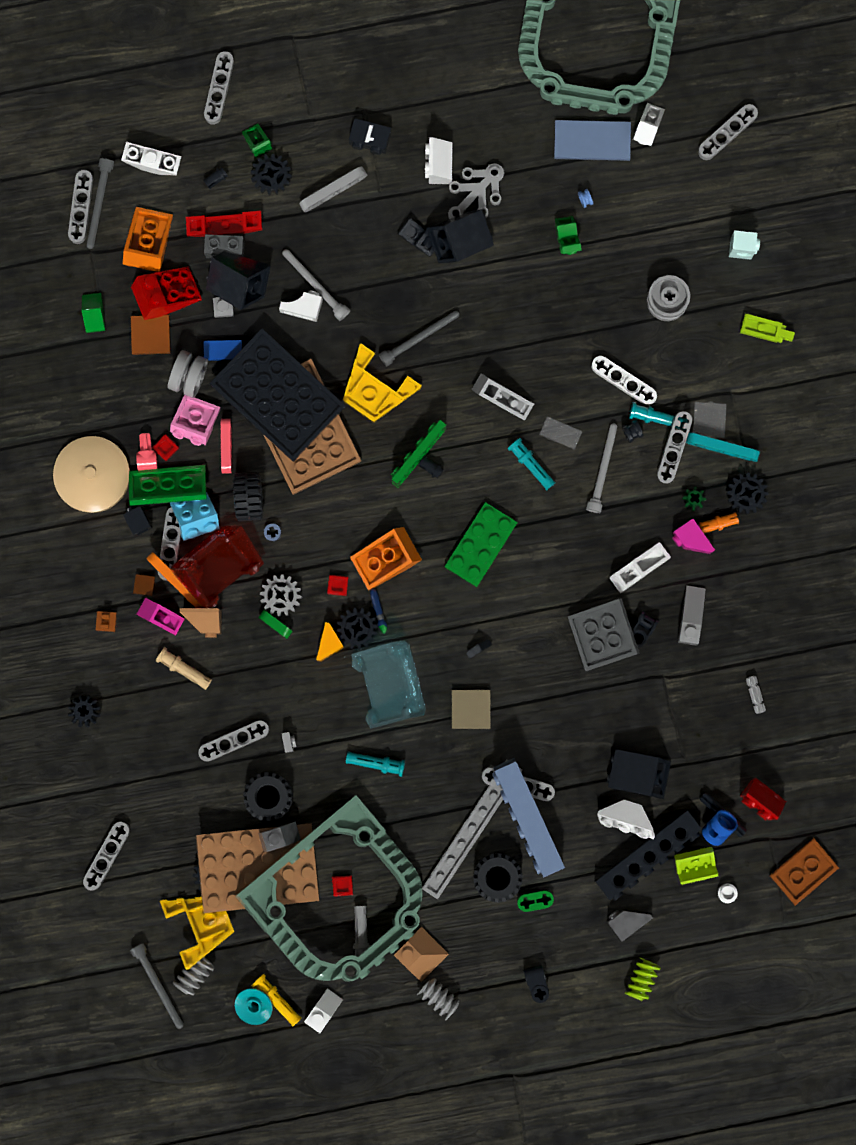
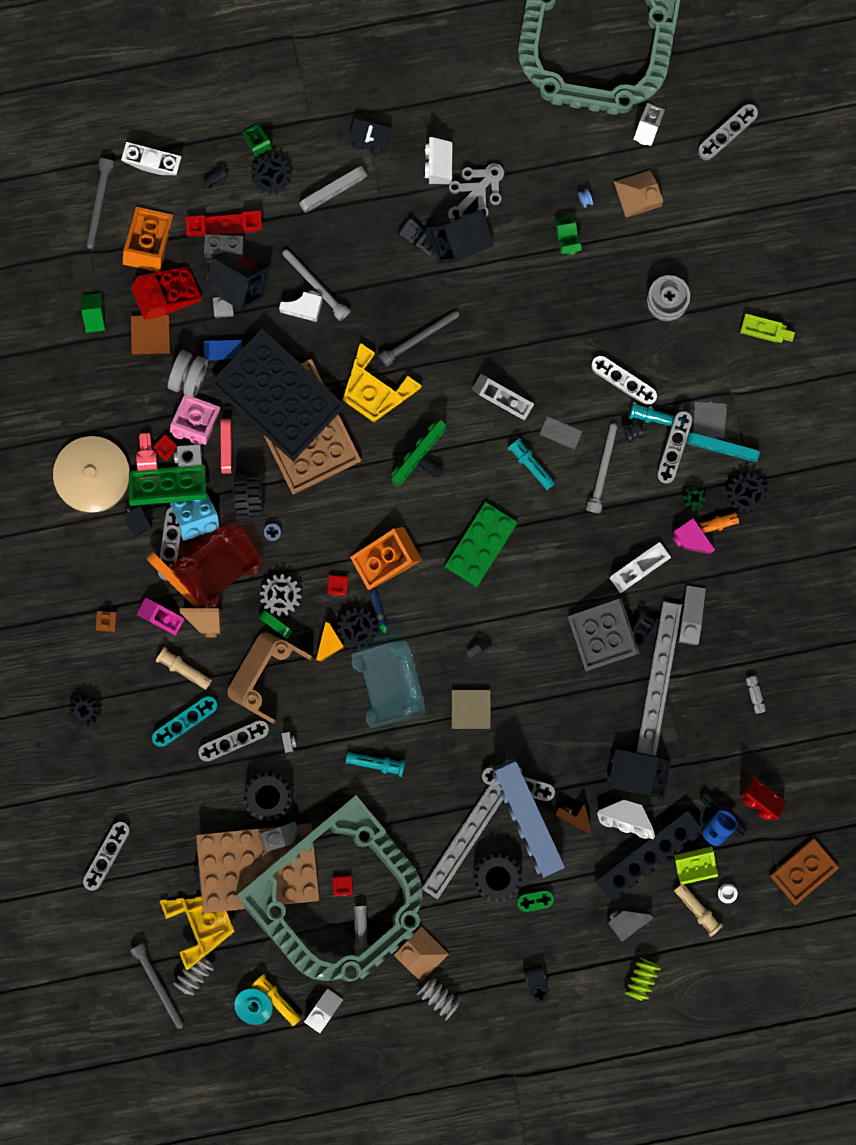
(83, 207): light grey beam -> none
(144, 585): reddish brown tile -> none
(186, 724): none -> teal beam
(197, 455): none -> light grey brick
(221, 88): light grey beam -> none
(242, 686): none -> medium nougat windscreen
(580, 821): none -> reddish brown slope
(592, 140): sand blue tile -> none
(638, 193): none -> medium nougat slope
(659, 678): none -> light grey tile
(704, 917): none -> tan pin
(743, 245): light aqua brick -> none

